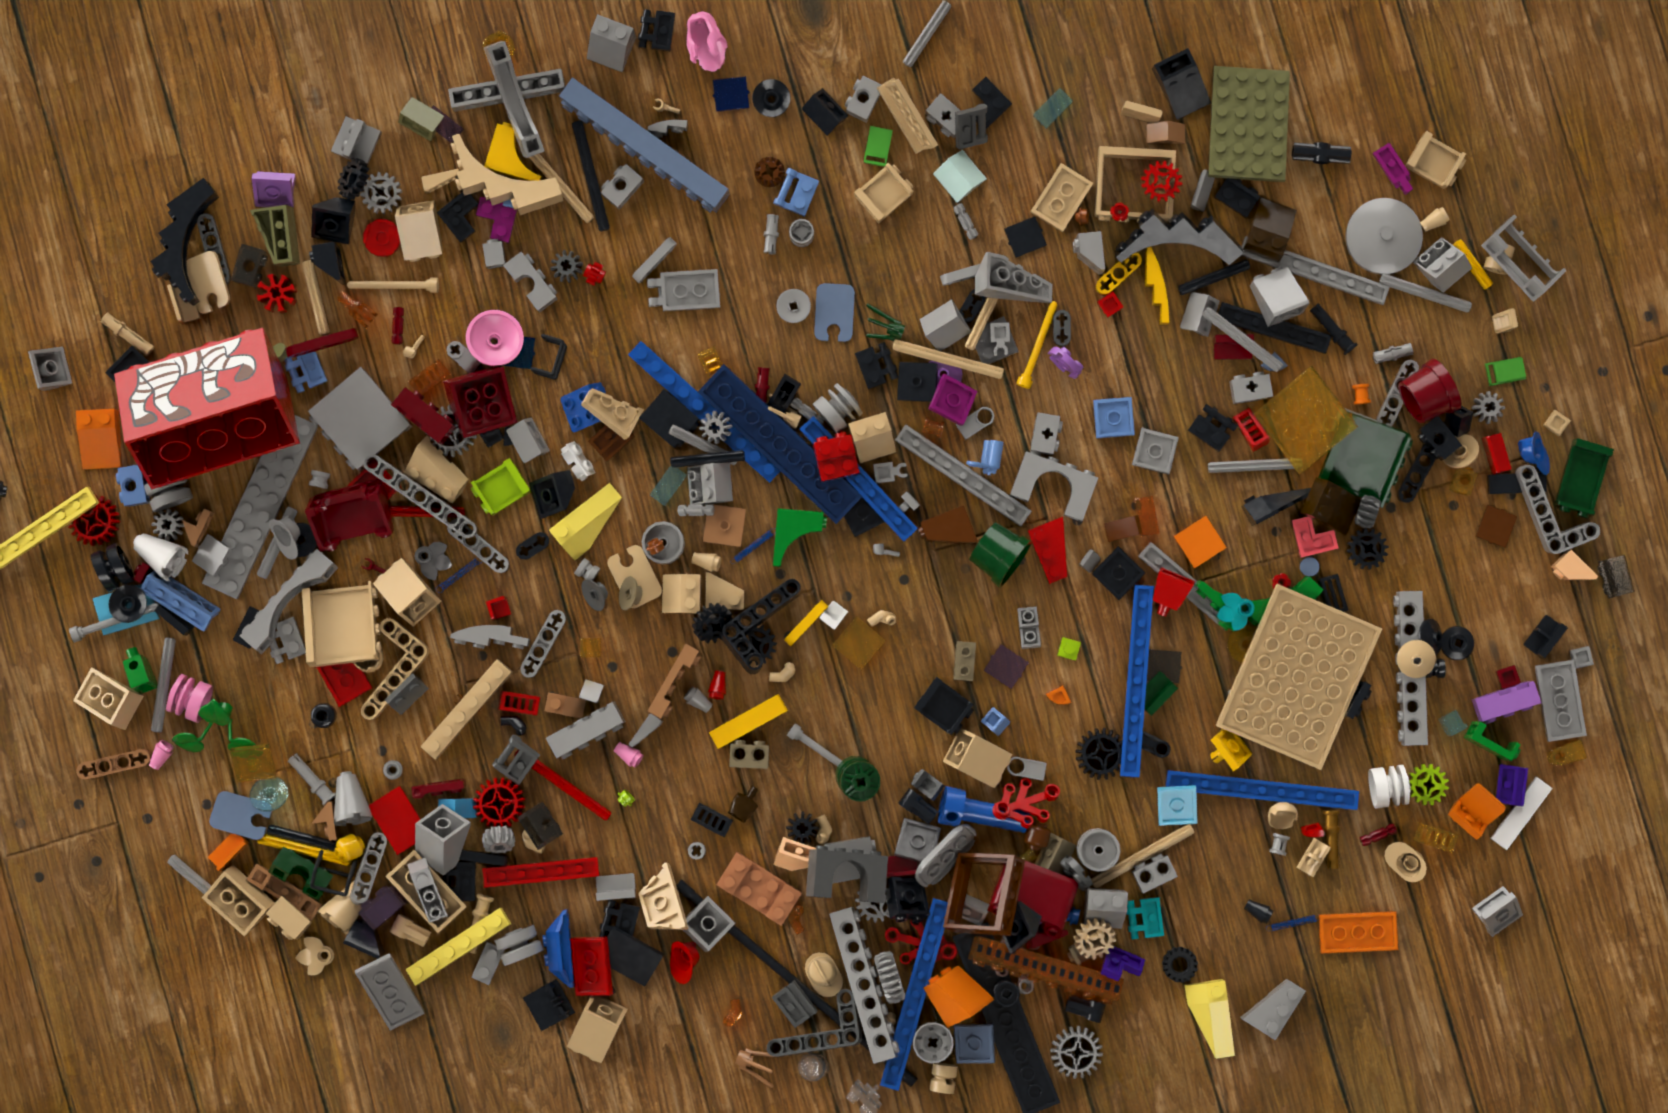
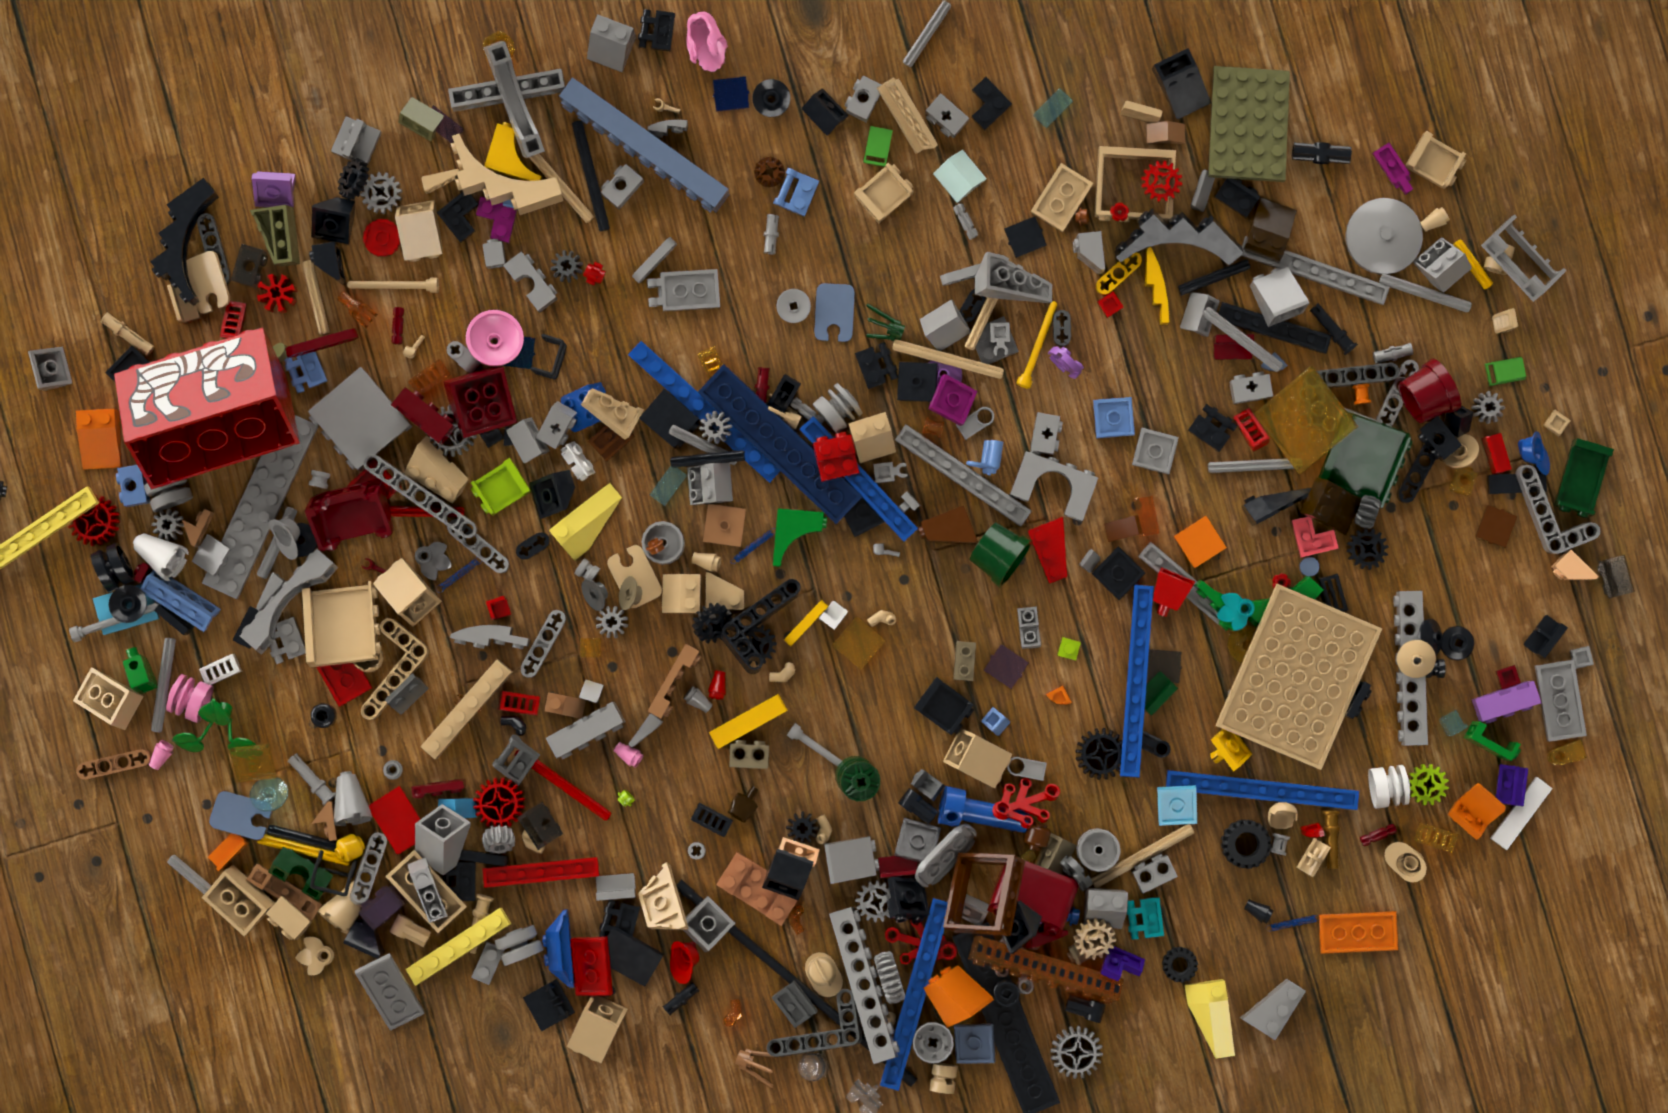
(234, 663): none -> white slope
(239, 328): none -> red slope
(272, 588): none -> light grey slope
(557, 415): none -> light grey brick
(609, 615): none -> light grey gear
(681, 998): none -> black pin
(696, 510): light grey axle -> none
(787, 874): none -> black slope
(801, 233): light grey wheel -> none
(871, 868): dark grey arch -> none
(966, 127): dark grey plate -> none
(1262, 848): none -> black tyre
(1360, 373): none -> dark grey beam
(1498, 910): light grey bracket -> none

